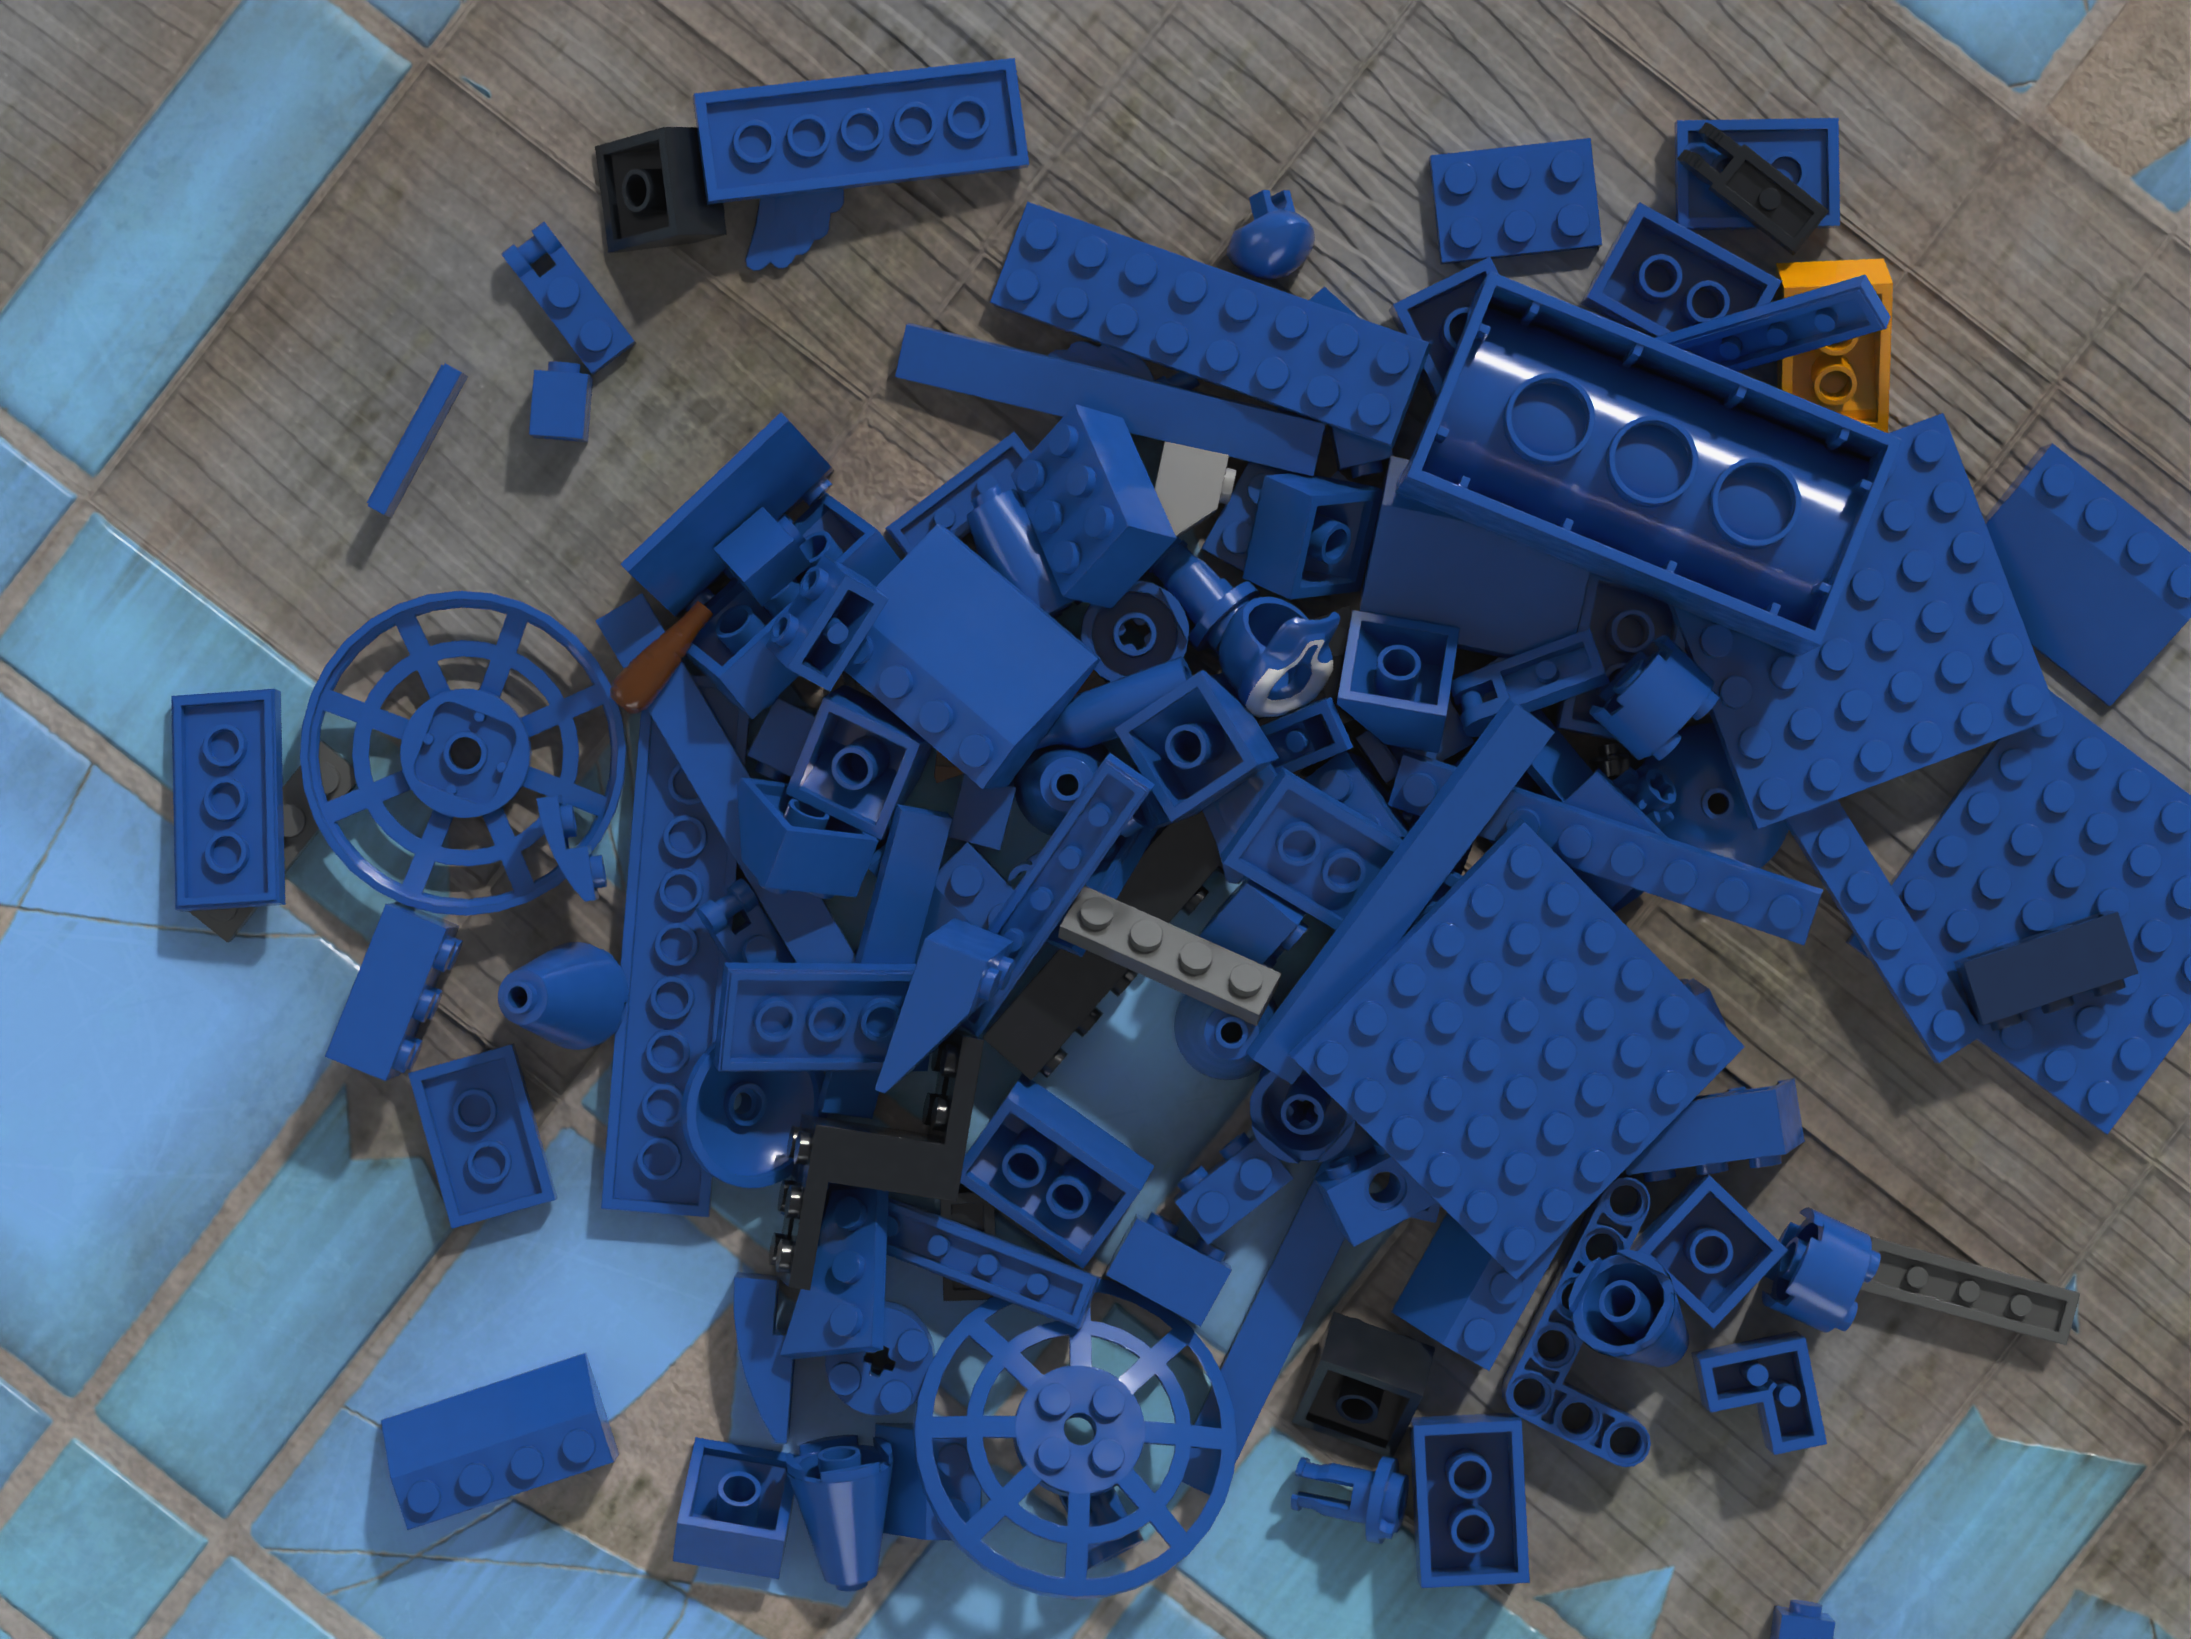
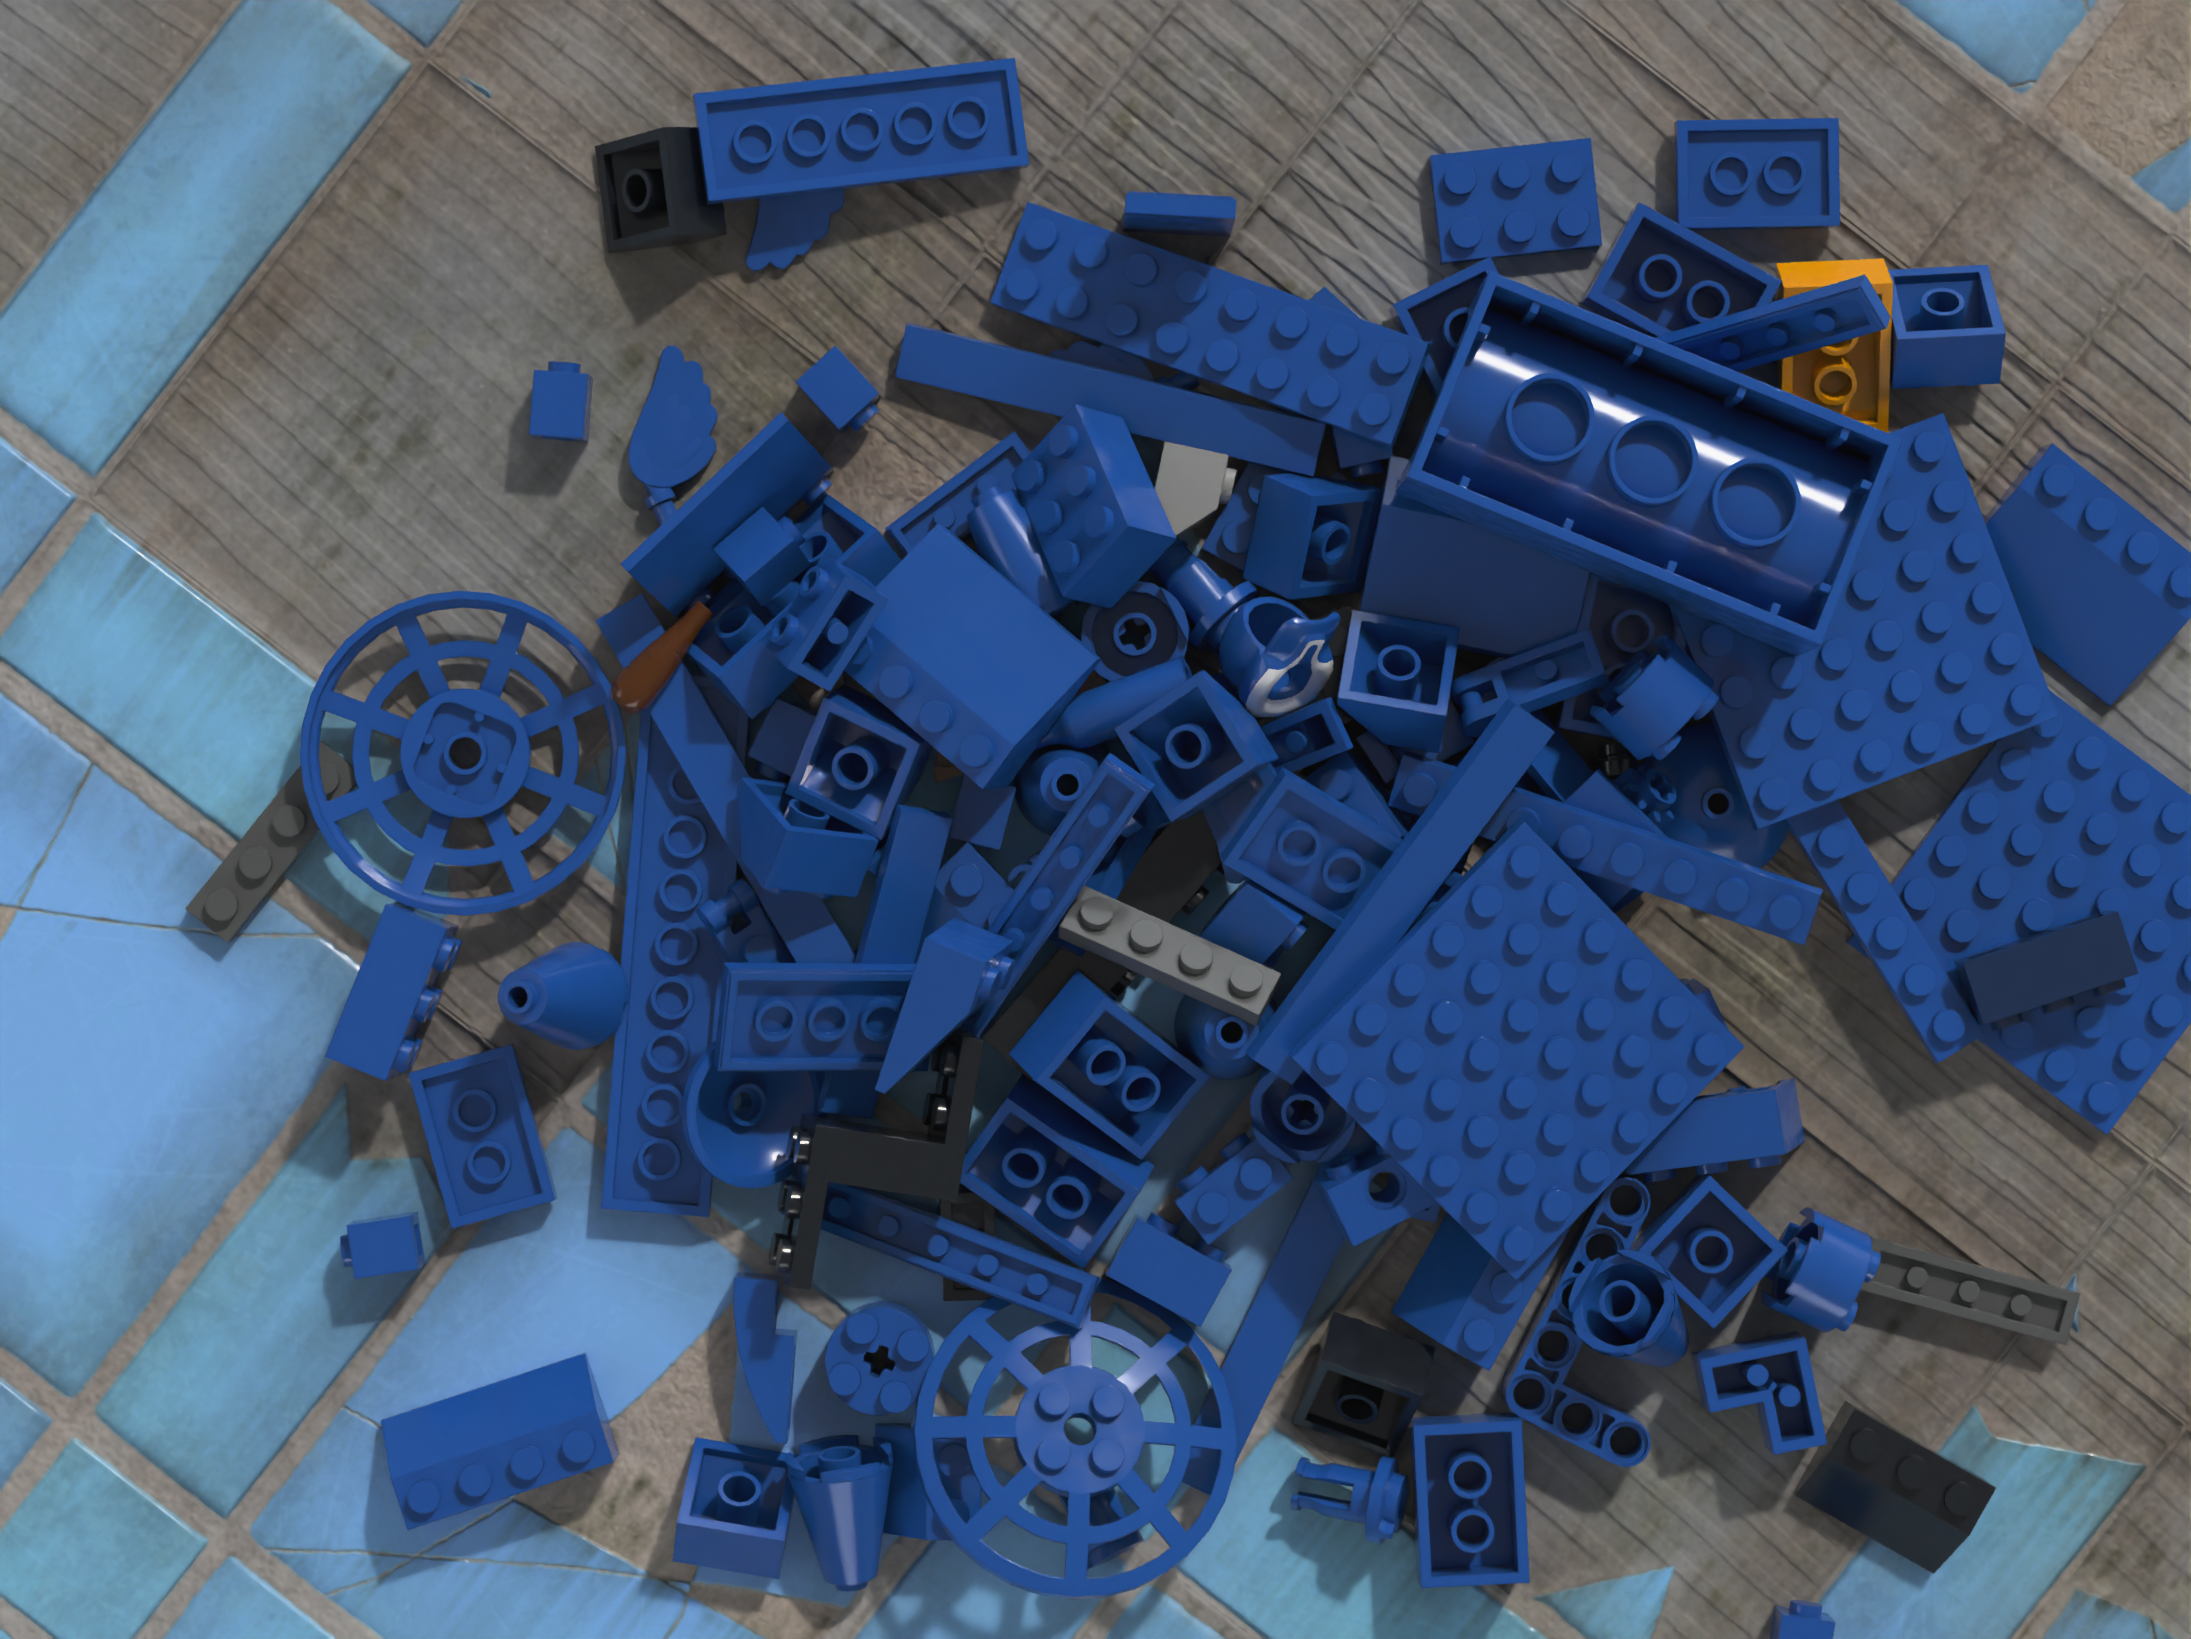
(228, 800): blue tile -> none
(383, 1245): none -> blue brick
(416, 440): blue tile -> none
(570, 300): blue plate -> none
(578, 864): blue slope -> none
(672, 431): none -> blue animal
(840, 391): none -> blue brick
(848, 1280): blue wing -> none
(1109, 1065): none -> blue brick
(1179, 213): none -> blue tile
(1274, 241): blue piece -> none
(1757, 191): black hinge -> none
(1893, 1488): none -> black slope
(1945, 328): none -> blue slope

